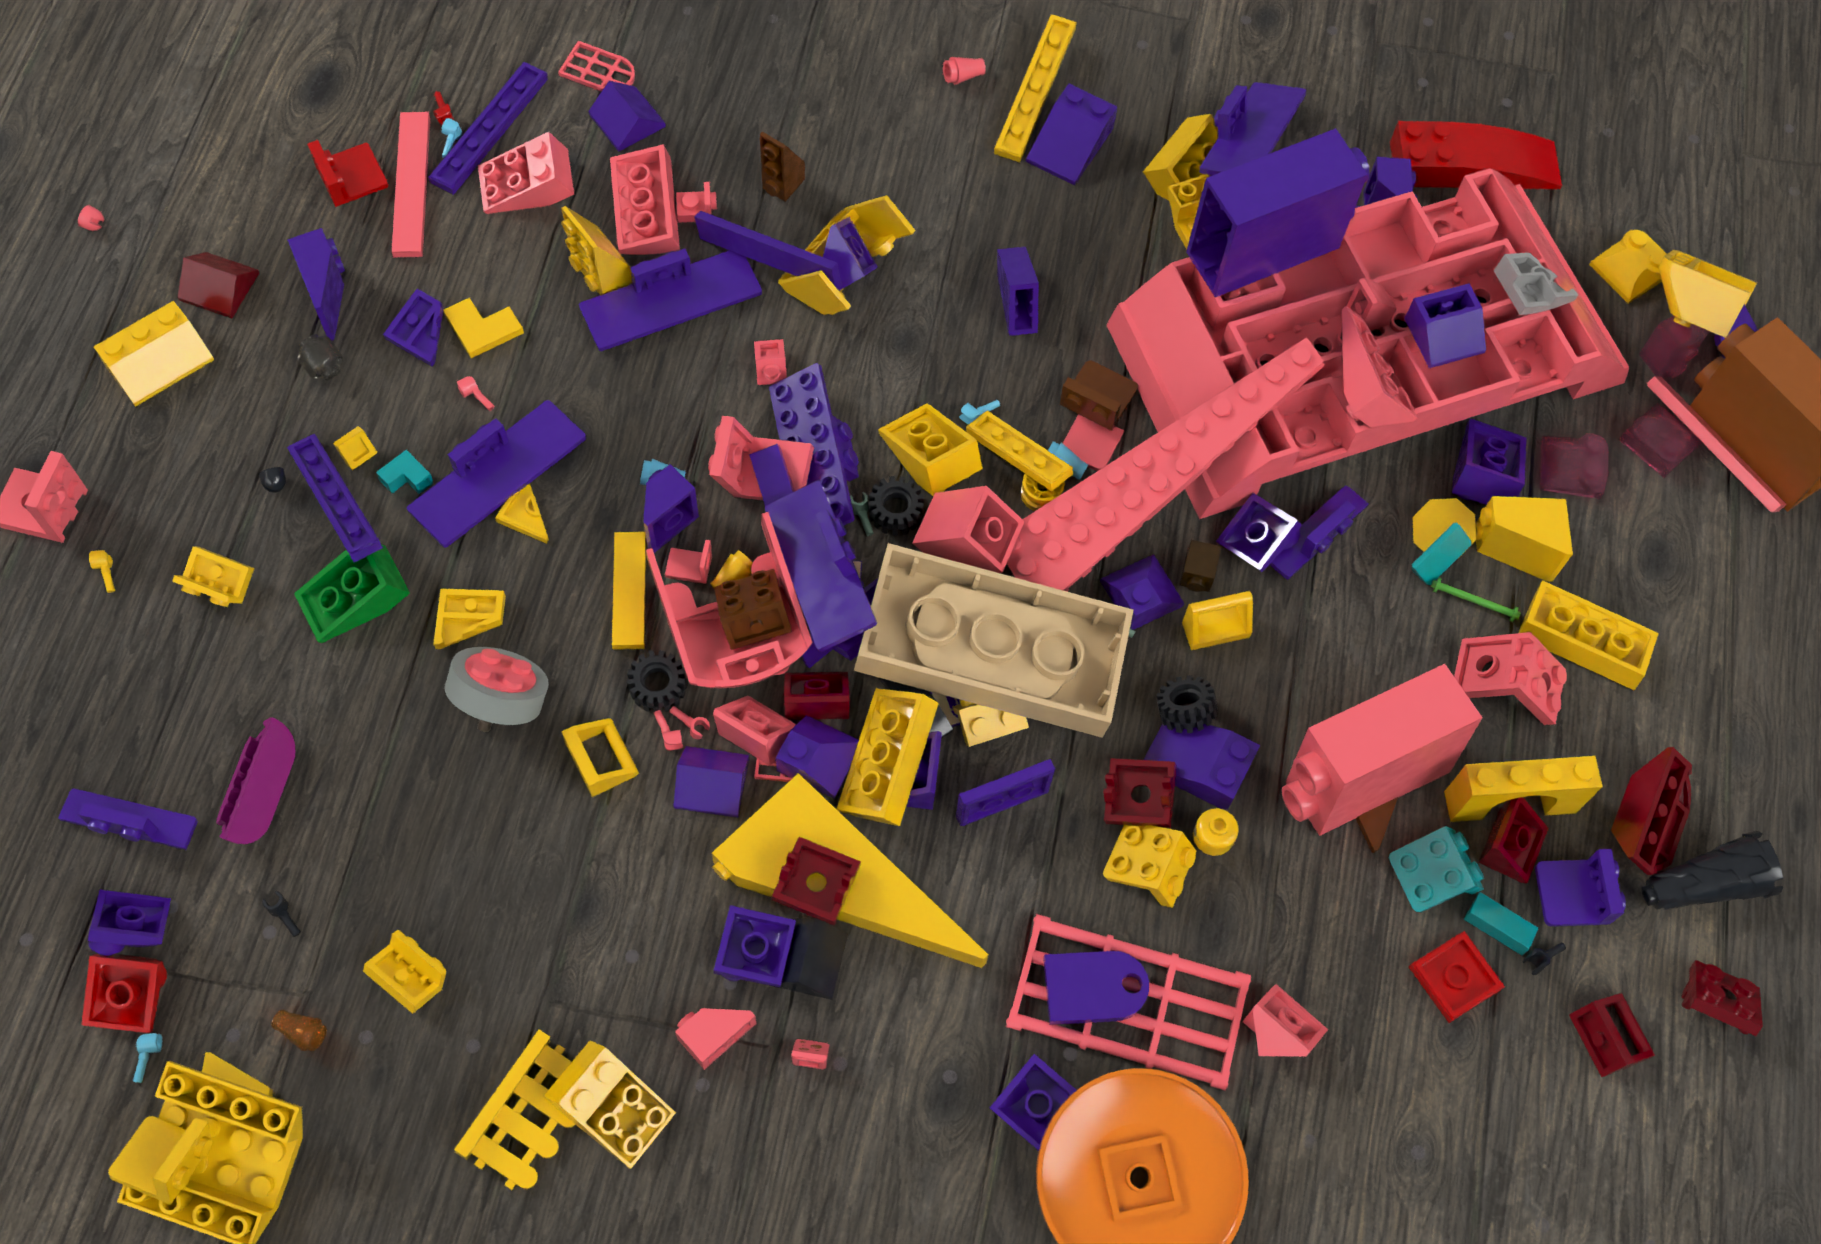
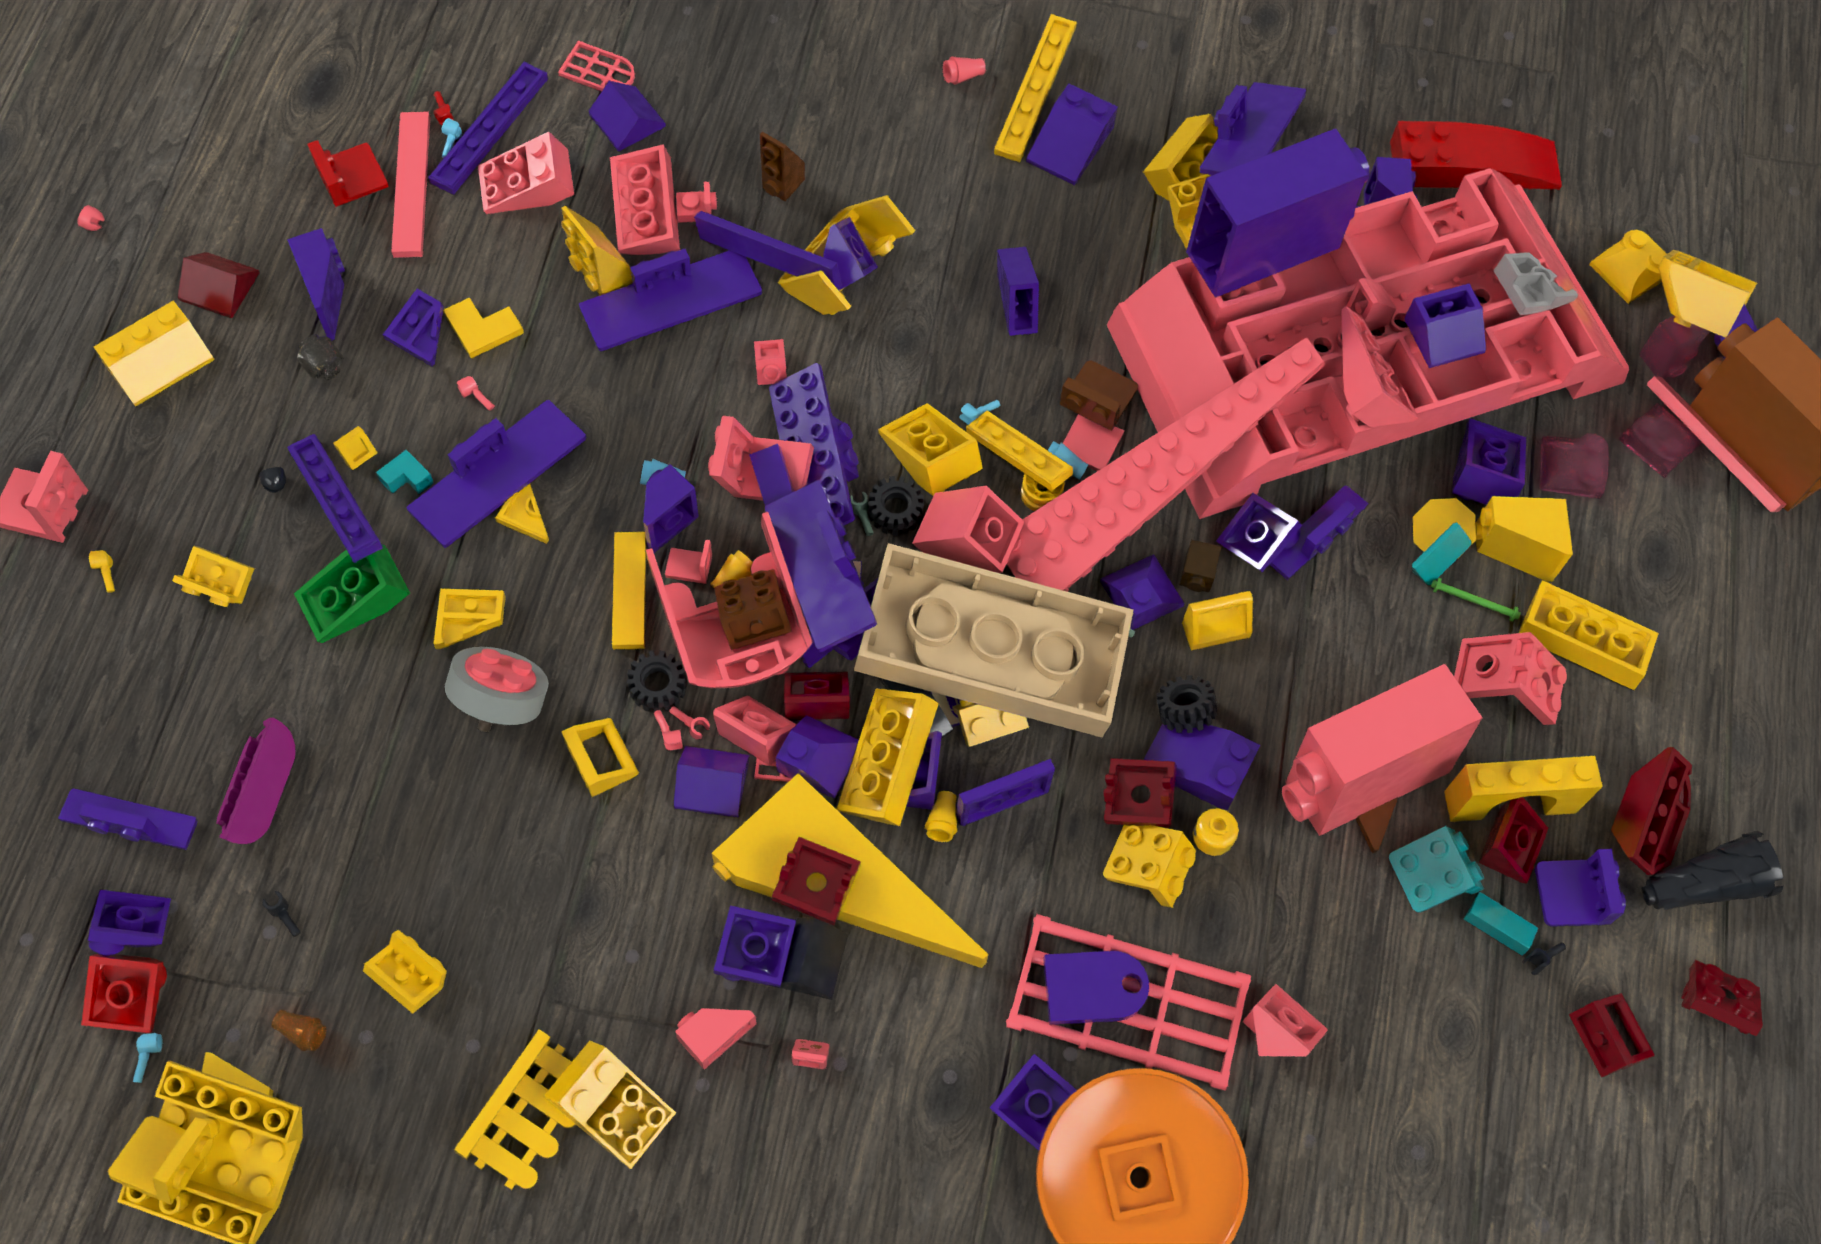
(942, 820): none -> yellow cone
(1456, 976): red tile -> none

